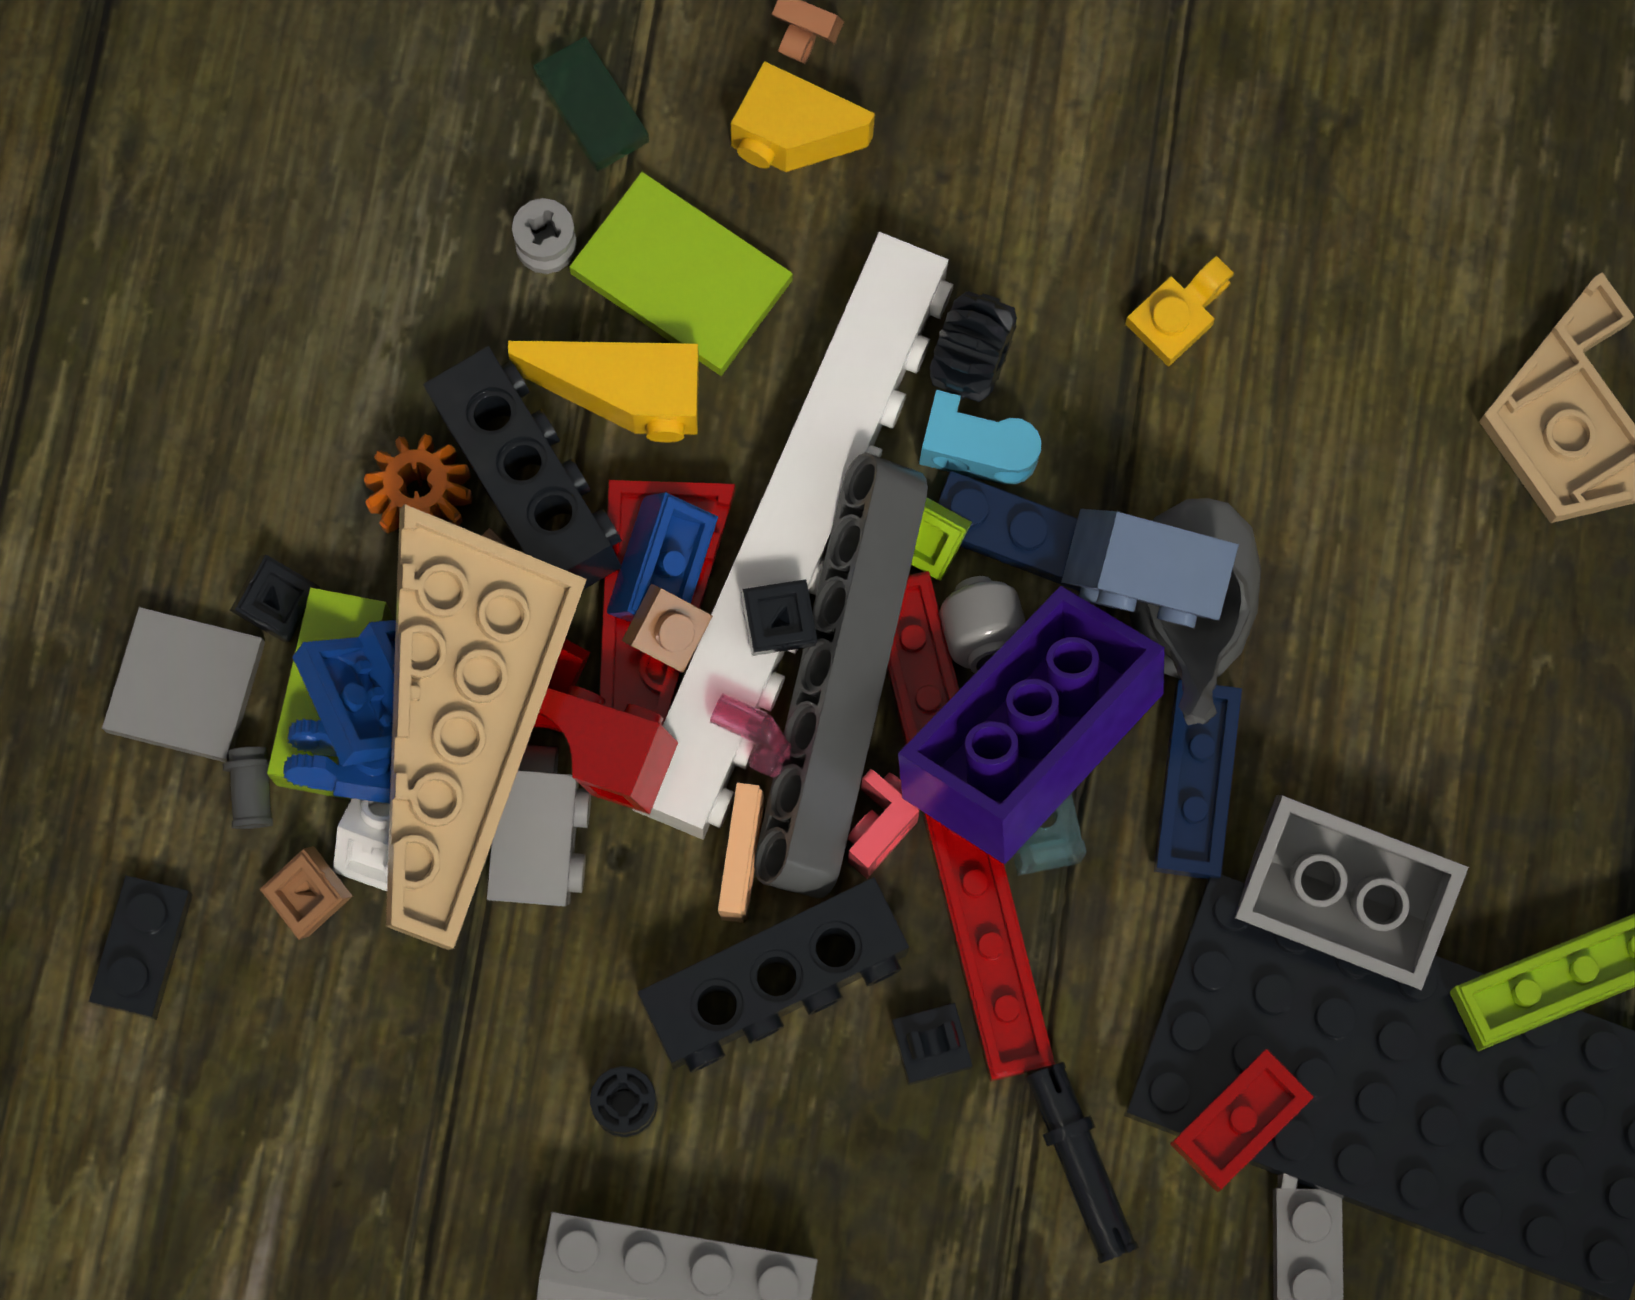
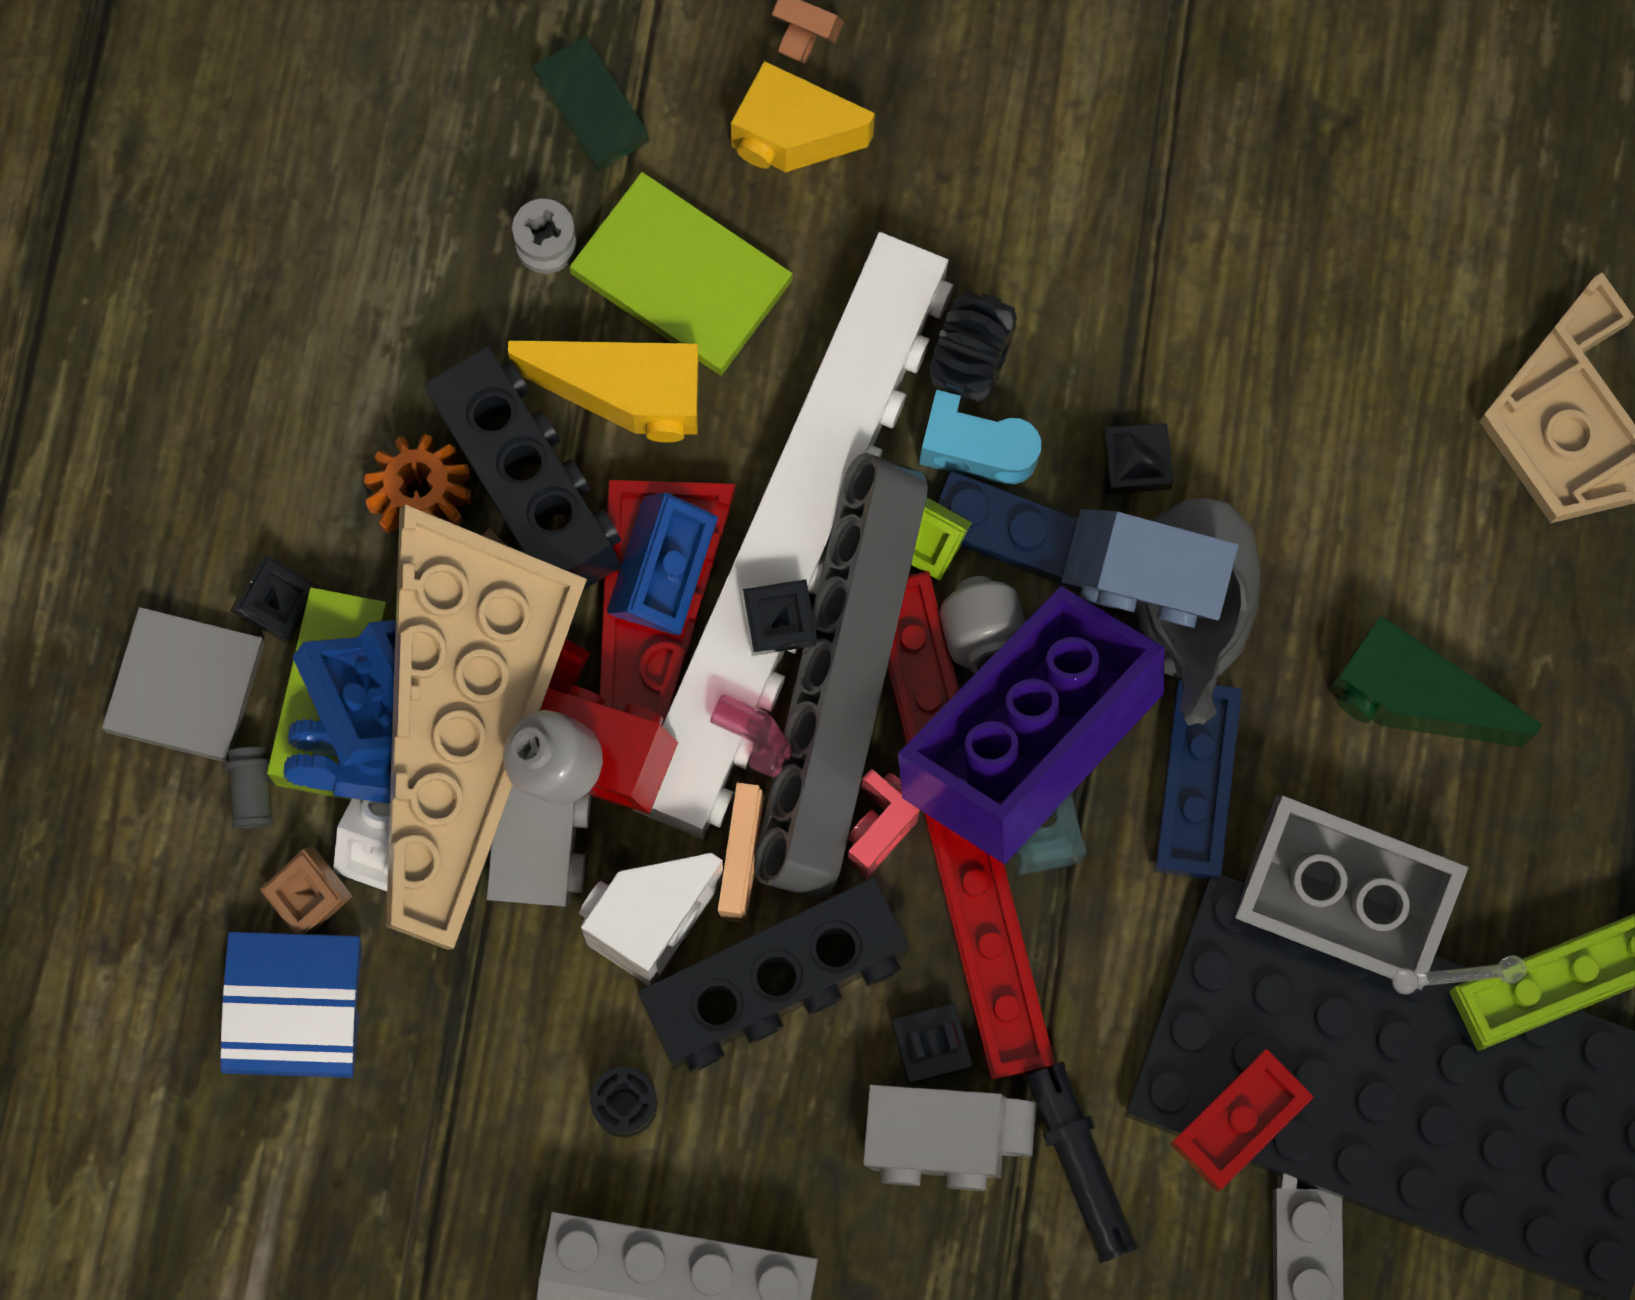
(141, 947): black plate -> none
(290, 1005): none -> slope
(552, 757): none -> light grey head
(649, 912): none -> white slope
(667, 628): medium nougat plate -> none
(944, 1135): none -> light grey hinge
(1137, 458): none -> black tile
(1176, 316): yellow plate -> none
(1418, 690): none -> dark green slope
(1508, 970): none -> clear hinge

